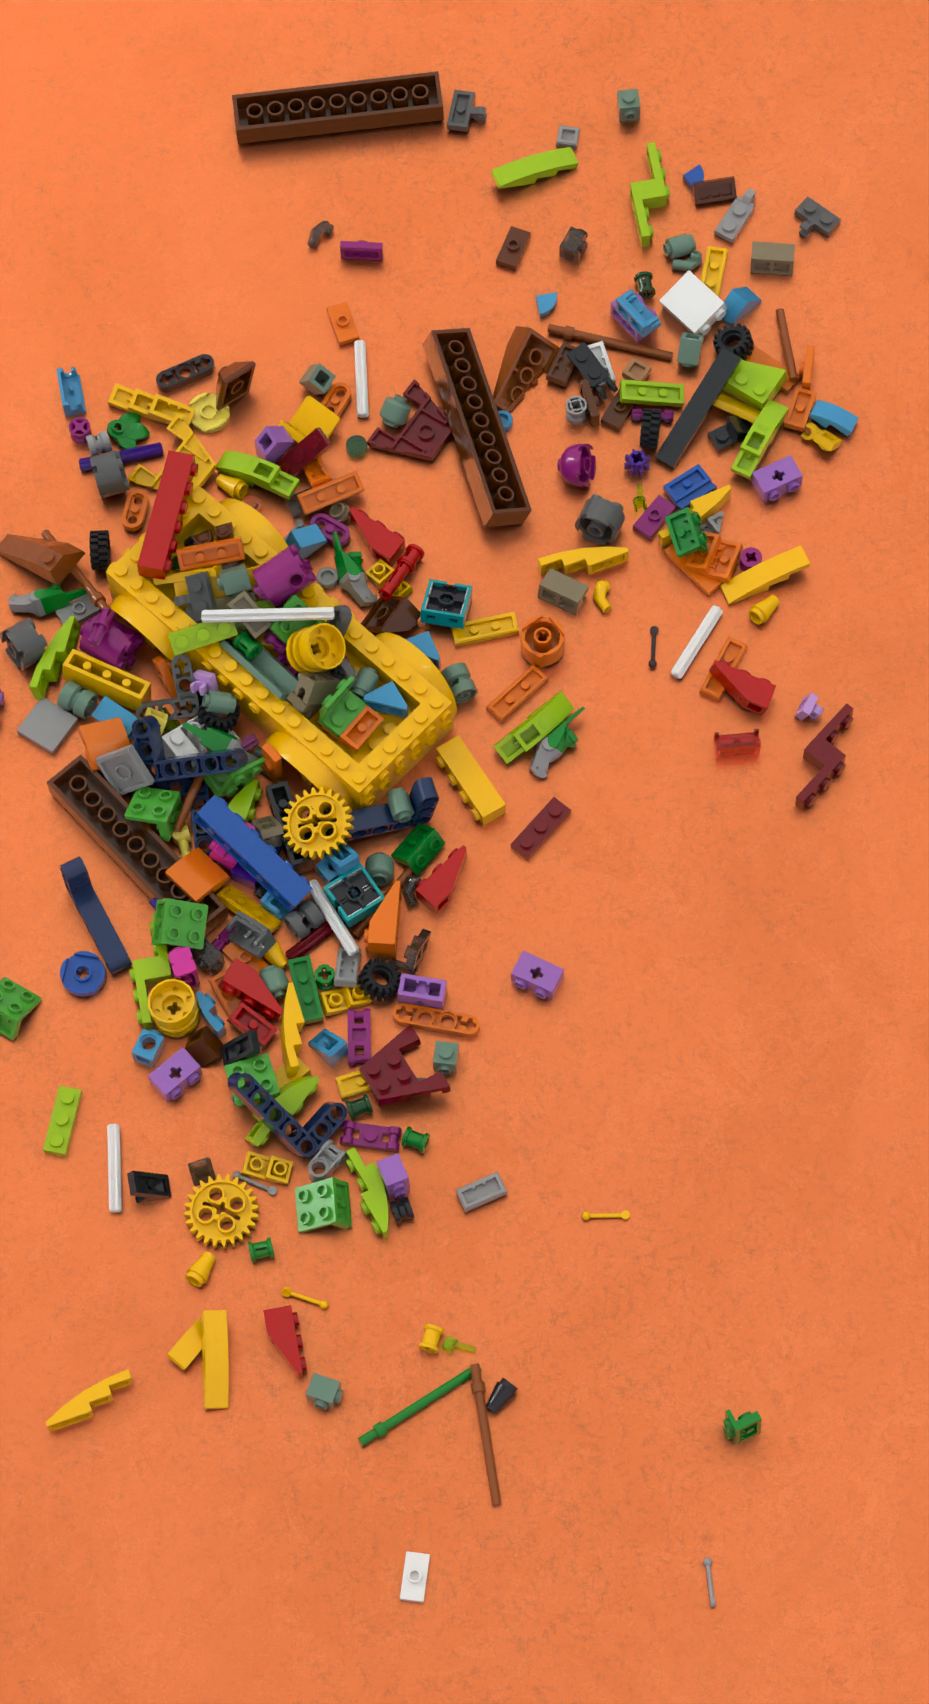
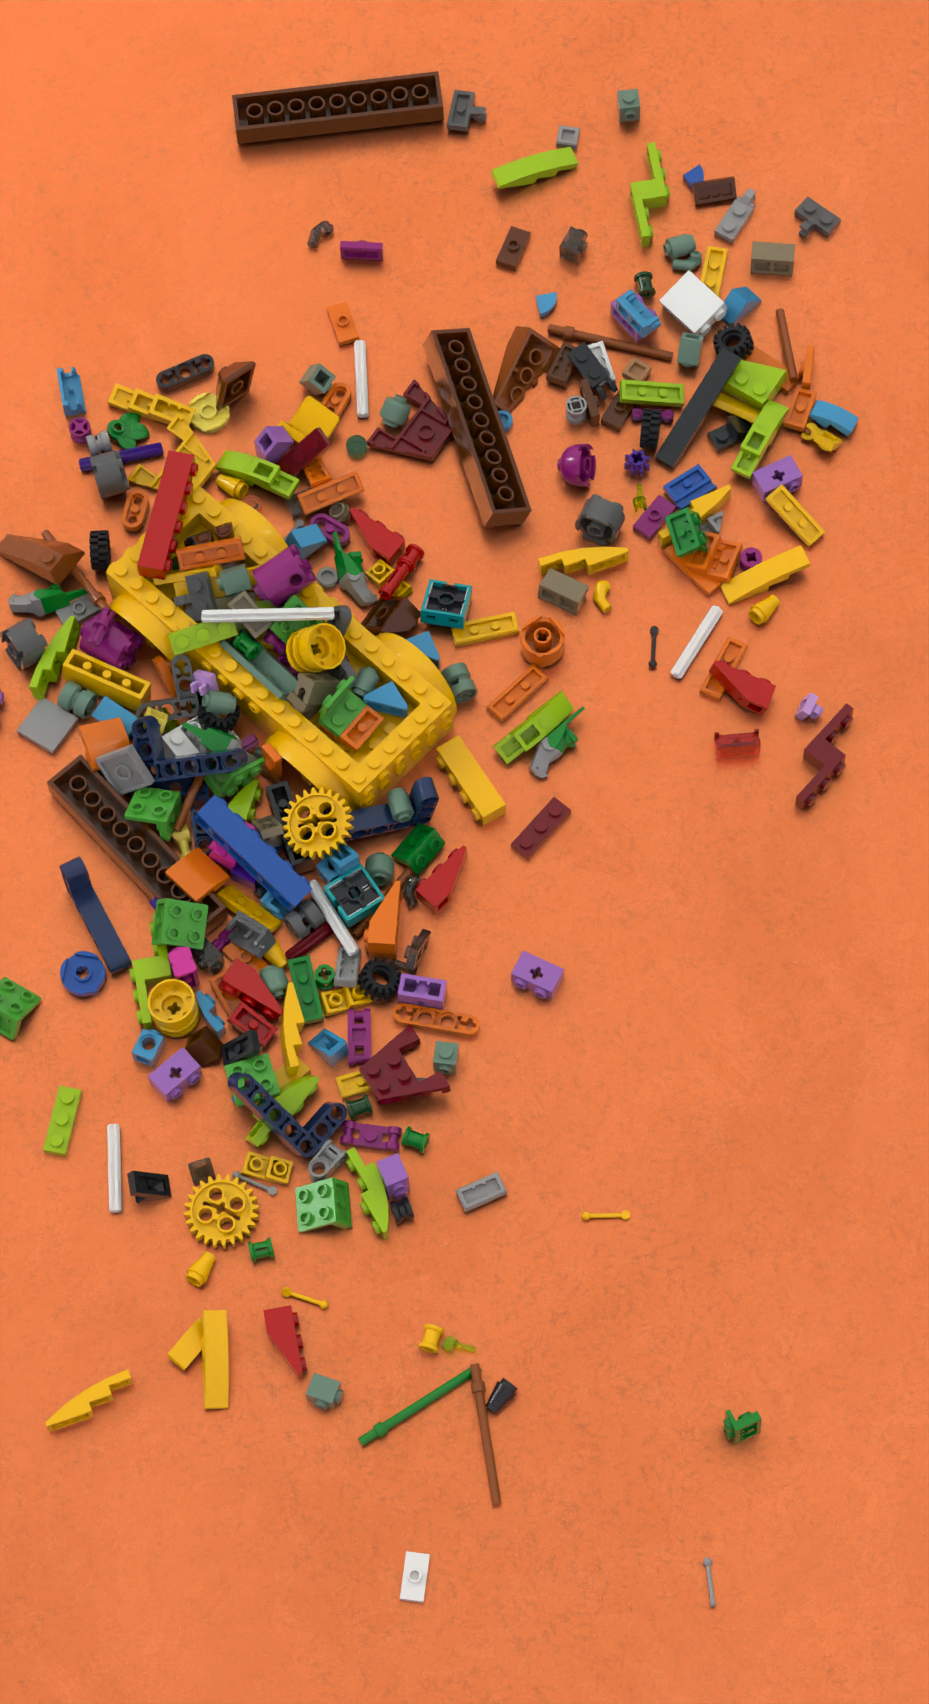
(795, 515): none -> yellow tile

